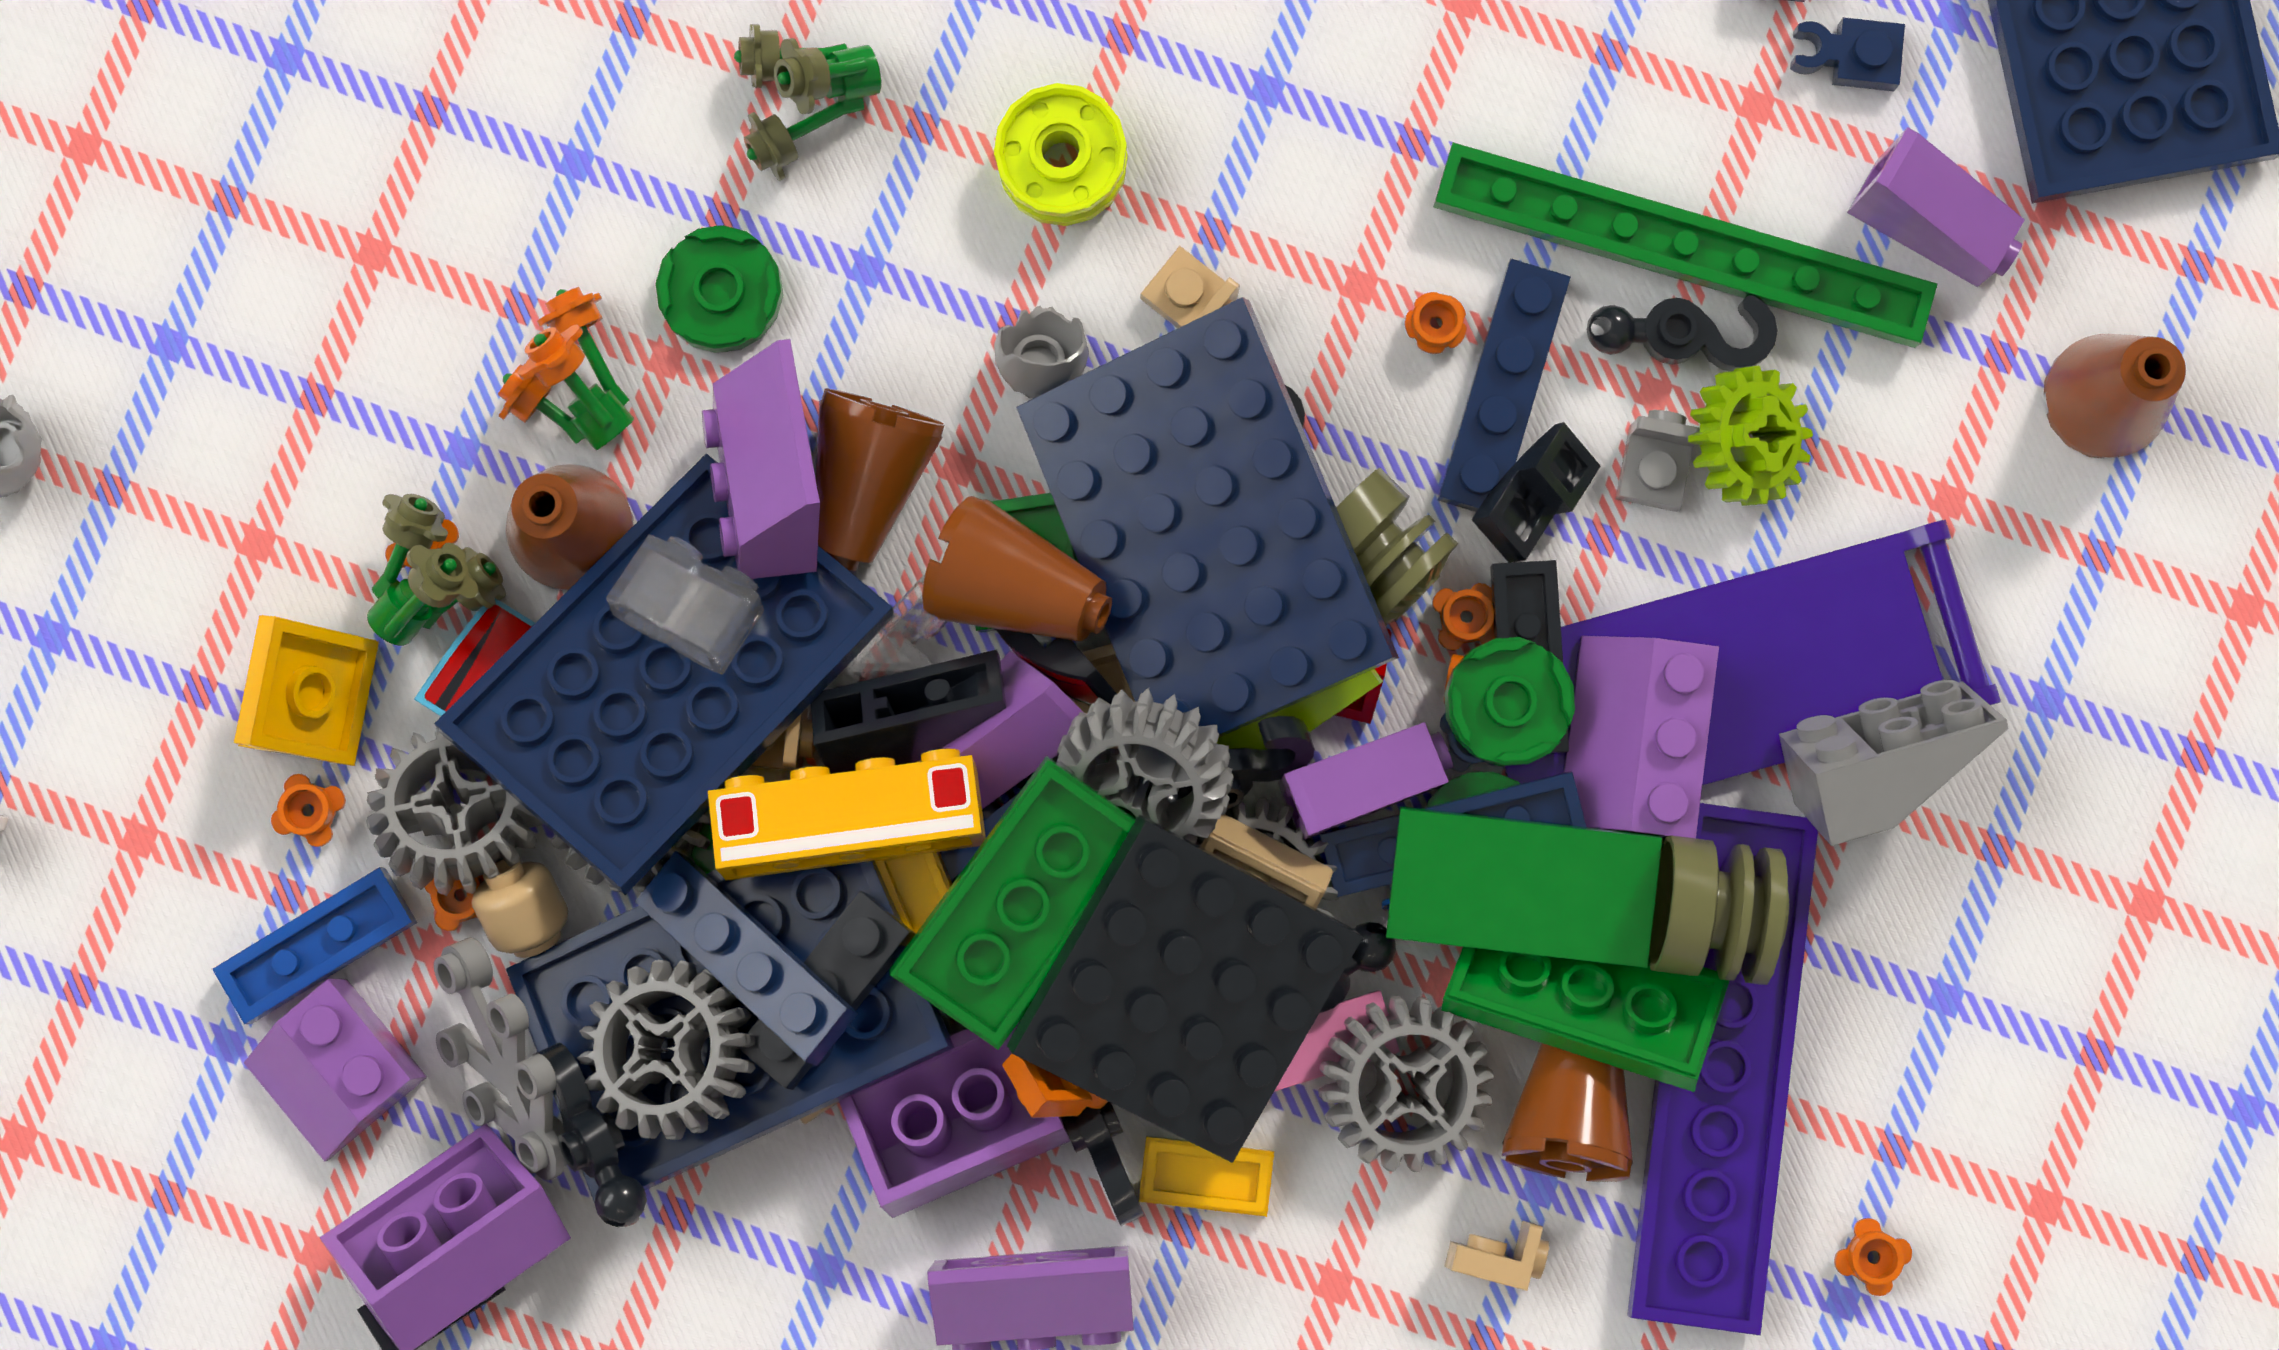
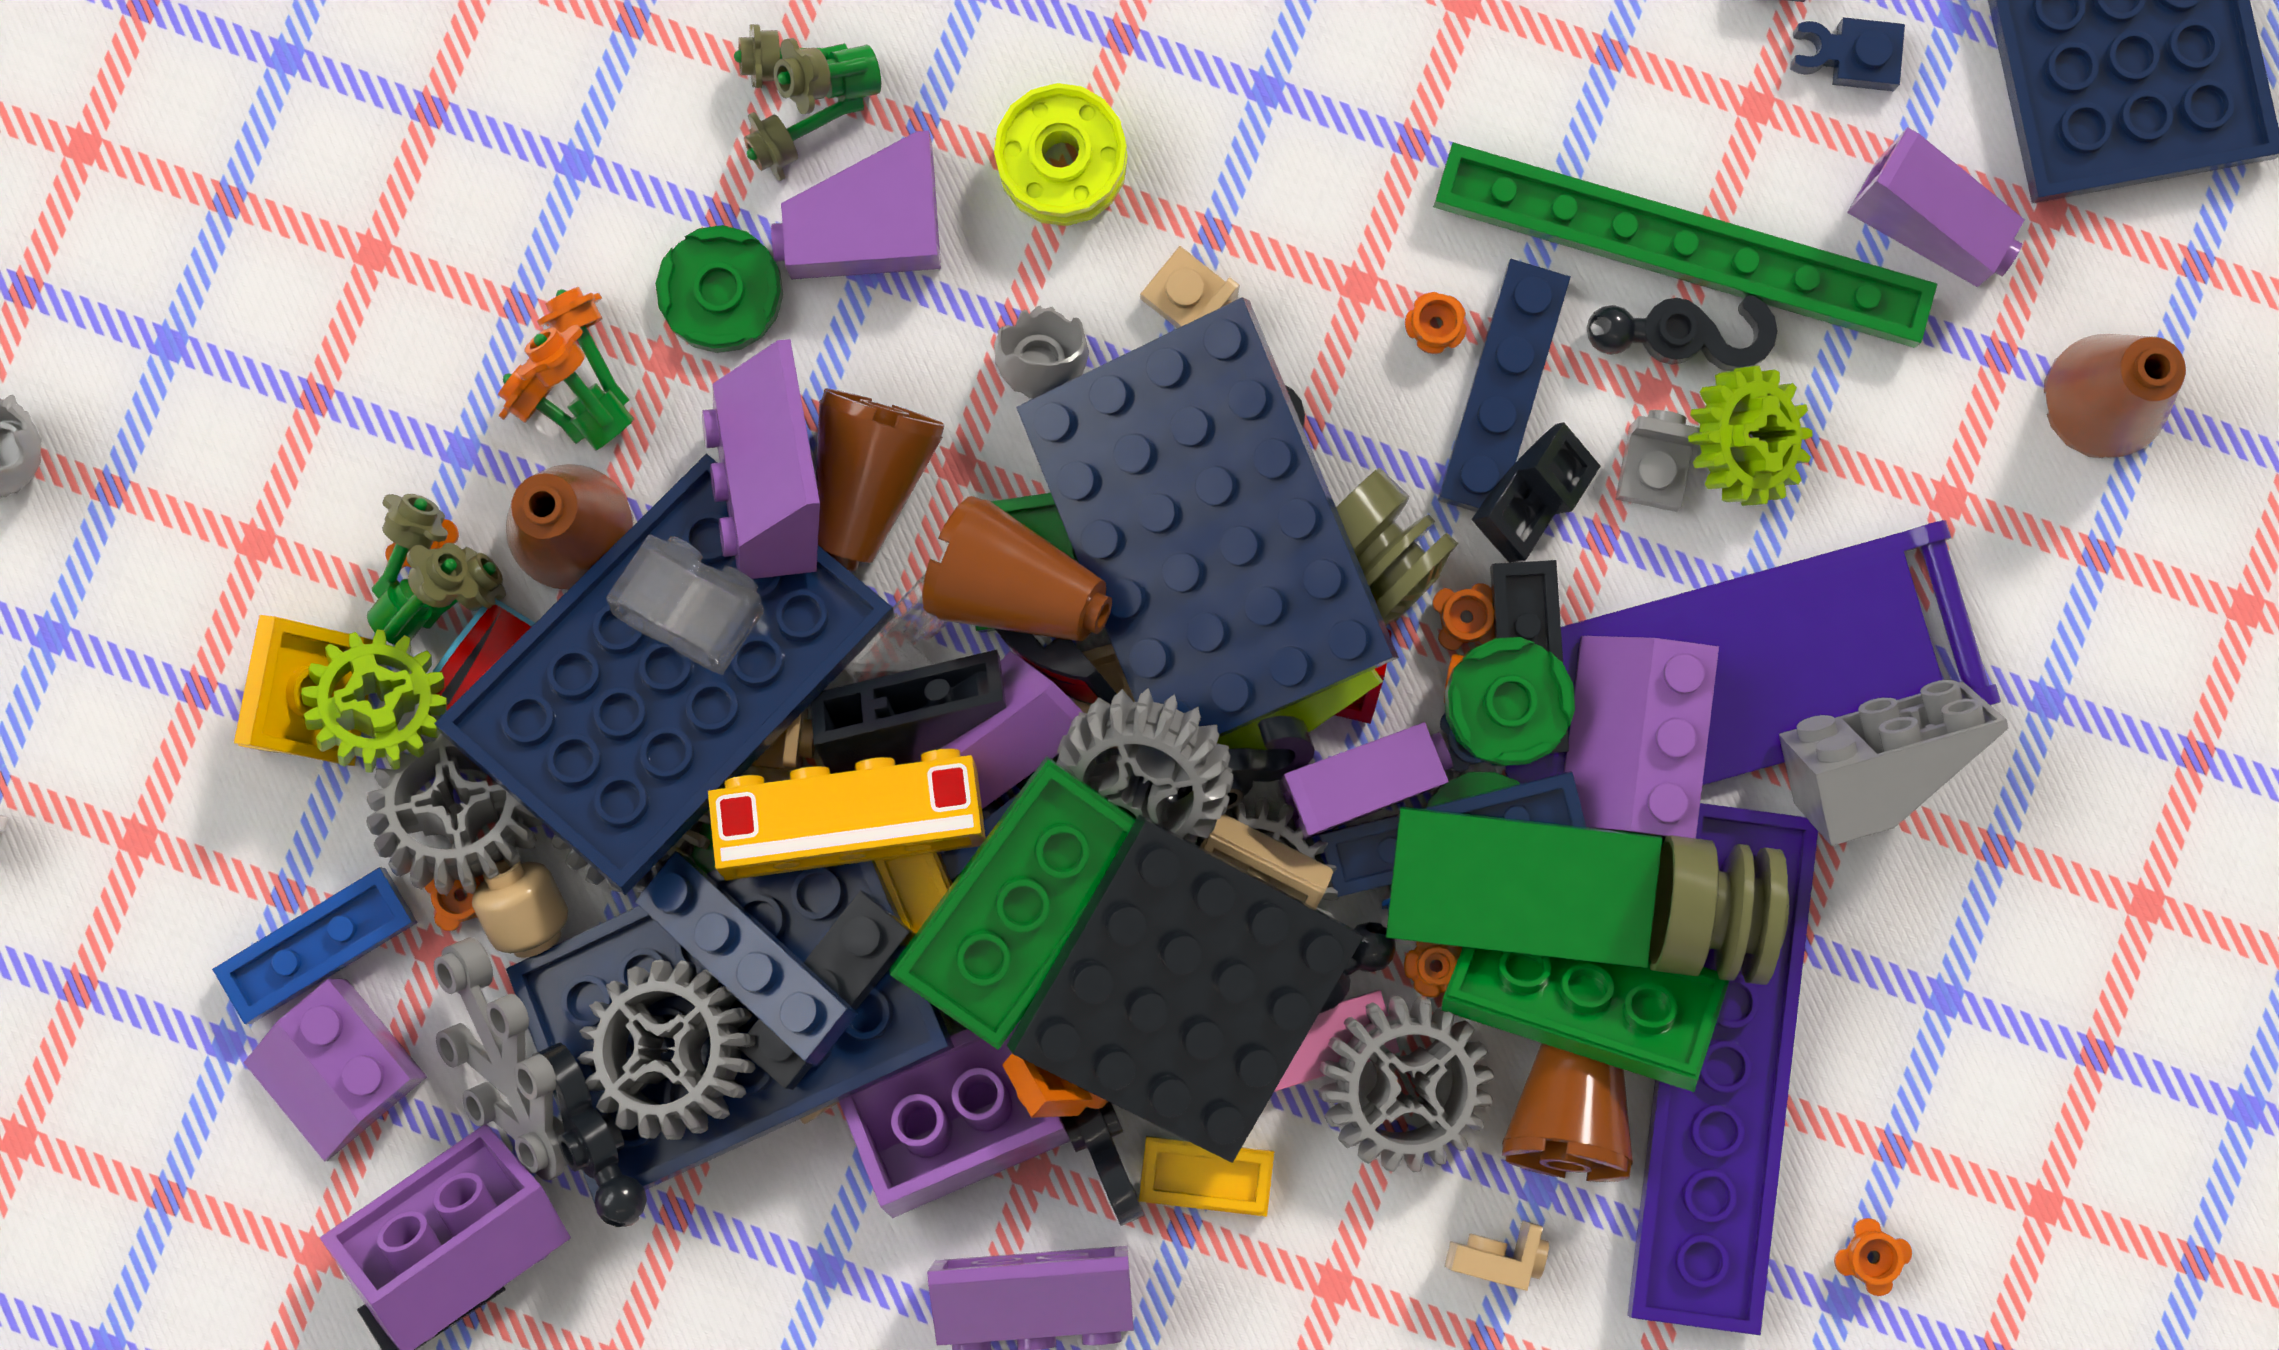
(290, 816): orange plate -> none
(351, 711): none -> lime gear
(865, 217): none -> medium lavender slope
(1418, 967): none -> orange plate

